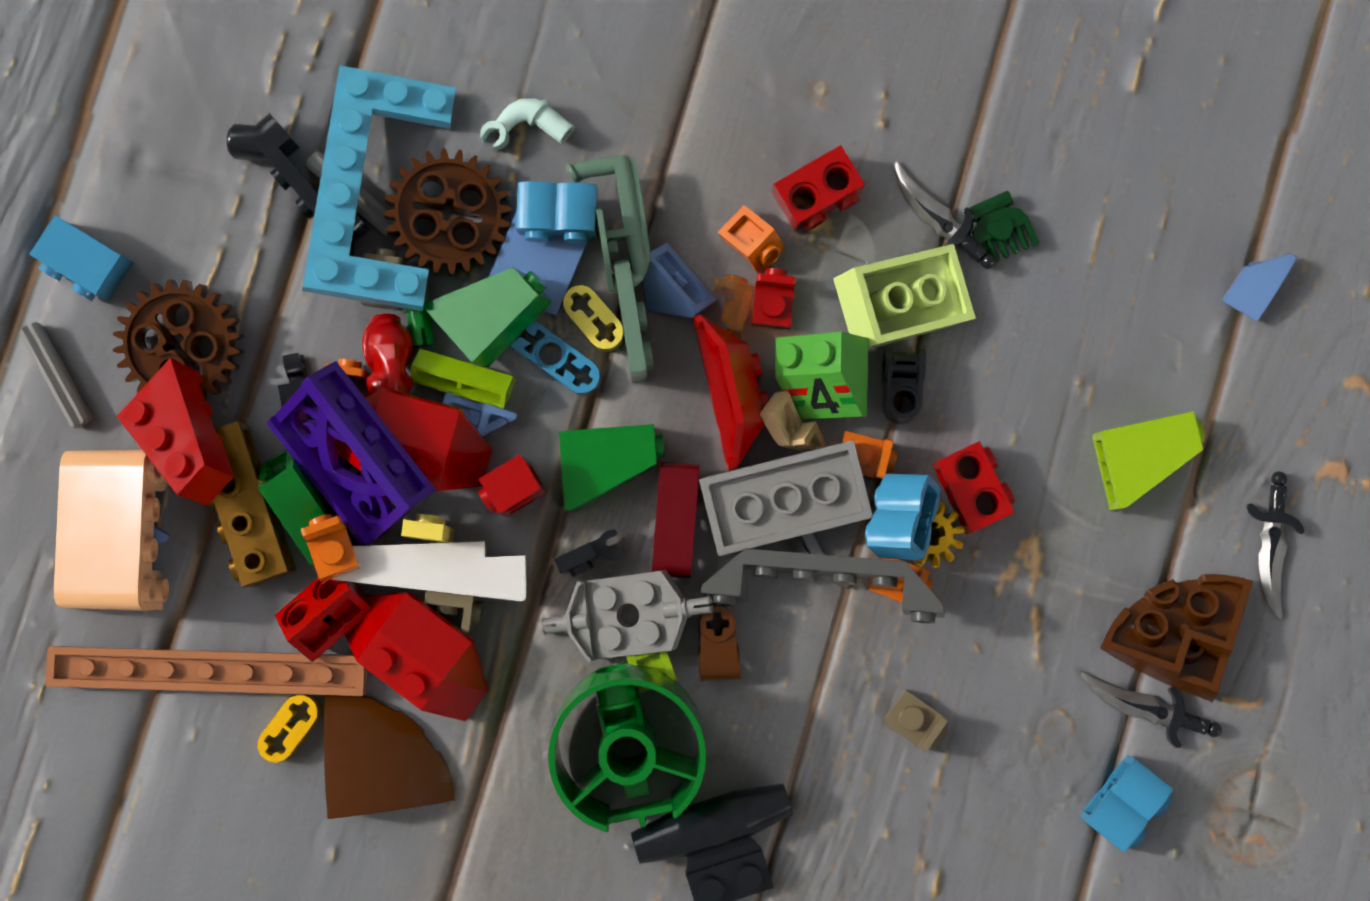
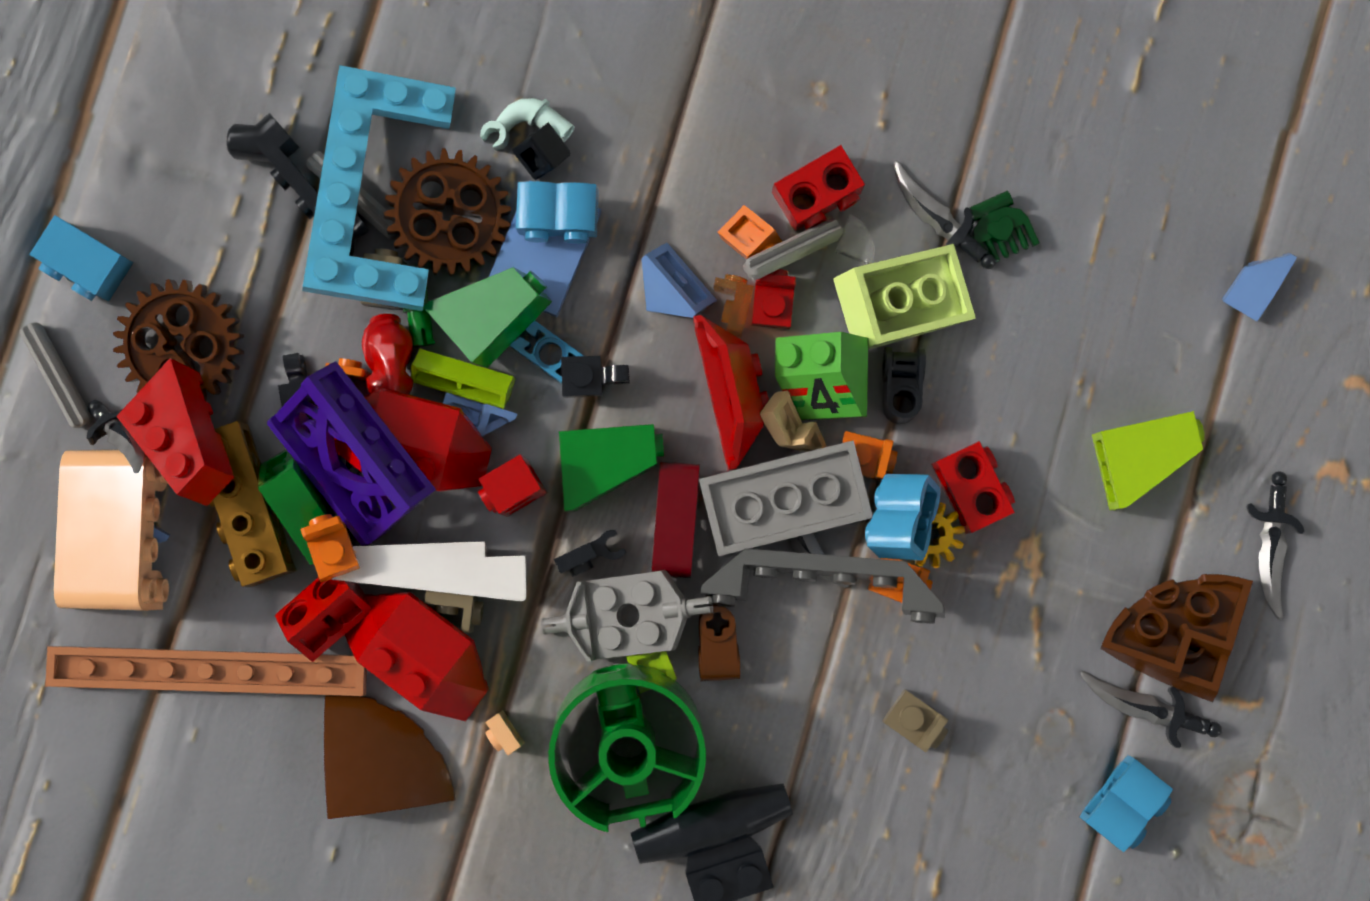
(117, 434): none -> piece
(282, 722): yellow beam -> none
(428, 528): light yellow plate -> none
(503, 734): none -> light nougat plate
(541, 151): none -> black slope
(585, 376): none -> black plate
(600, 312): light yellow beam -> none
(631, 270): sand green plate -> none
(792, 249): none -> light grey axle

